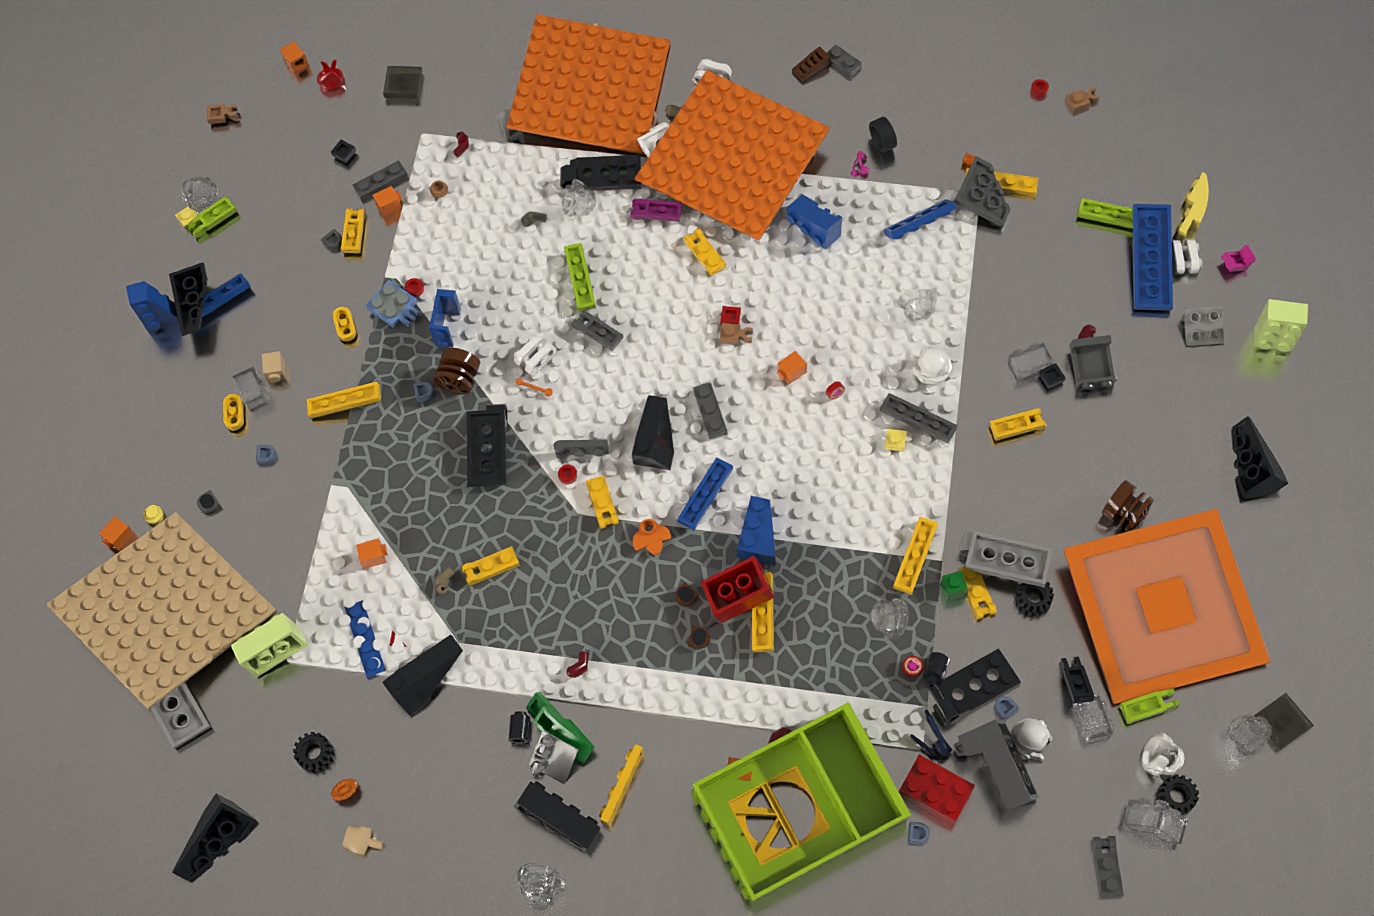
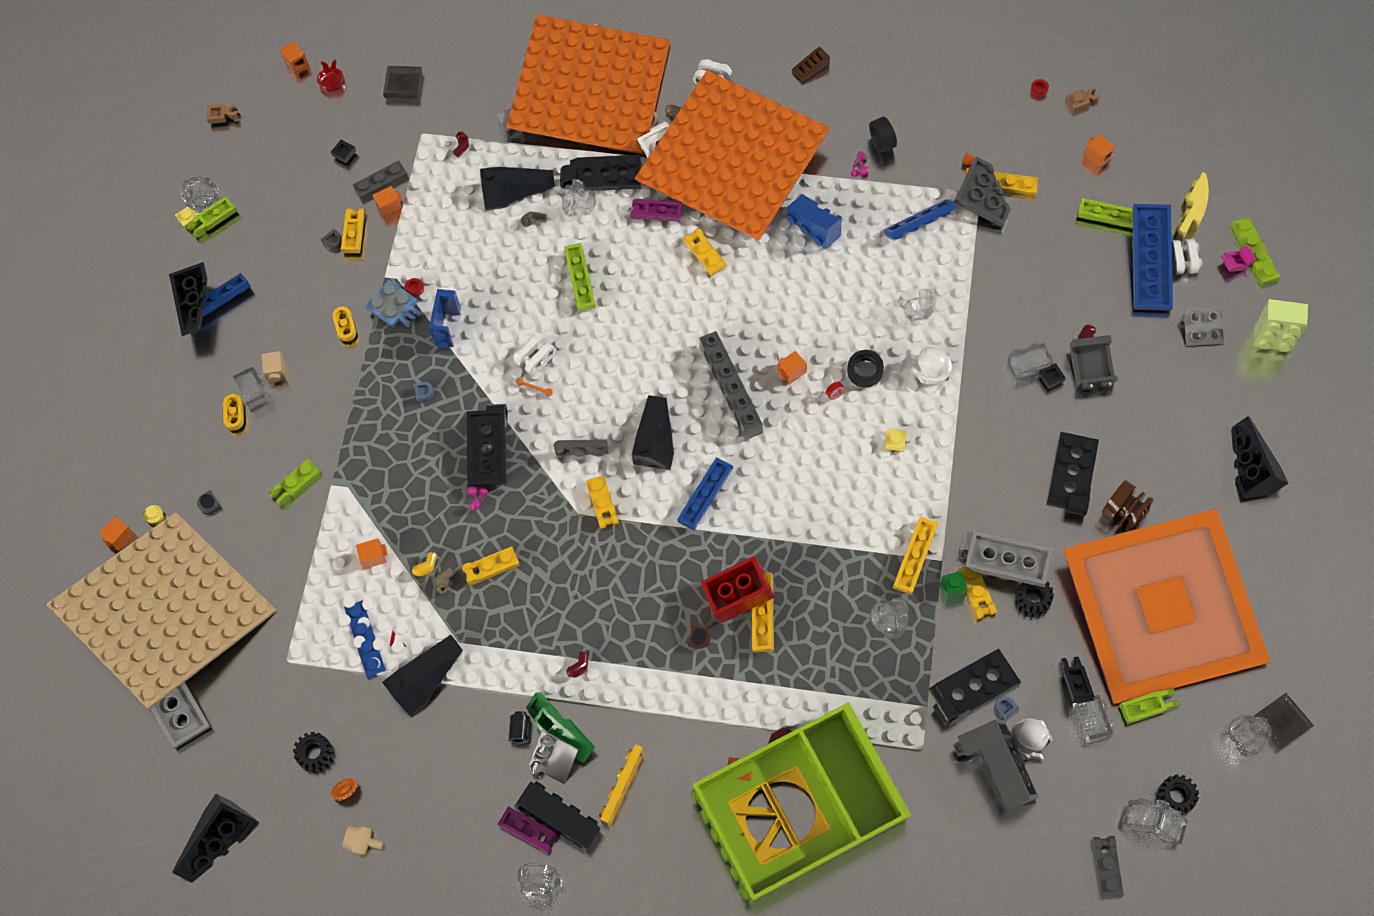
(151, 307): blue wedge -> none
(265, 454): sand blue tile -> none
(269, 645): yellowish green brick -> none
(295, 482): none -> lime hinge
(343, 400): yellow plate -> none
(425, 567): none -> yellow arm
(438, 189): medium nougat plate -> none
(456, 371): reddish brown wheel -> none
(472, 491): none -> dark pink piece
(511, 184): none -> black wedge
(527, 829): none -> magenta plate
(567, 474): red tile -> none
(597, 330): dark grey plate -> none
(651, 539): orange plate -> none
(685, 595): tile -> none
(710, 410): dark grey plate -> none
(730, 315): red tile -> none
(731, 385): none -> dark grey brick
(732, 334): medium nougat plate -> none
(757, 532): blue wedge -> none
(844, 61): dark grey plate -> none
(863, 355): none -> black tyre
(912, 666): tile -> none
(918, 418): dark grey plate -> none
(918, 833): sand blue tile -> none
(936, 668): black brick -> none
(936, 790): red brick -> none
(940, 746): dark blue plant -> none
(1017, 424): yellow plate -> none
(1077, 501): none -> black hinge
(1099, 150): none -> orange brick
(1162, 756): white helmet -> none
(1263, 266): none -> lime plate

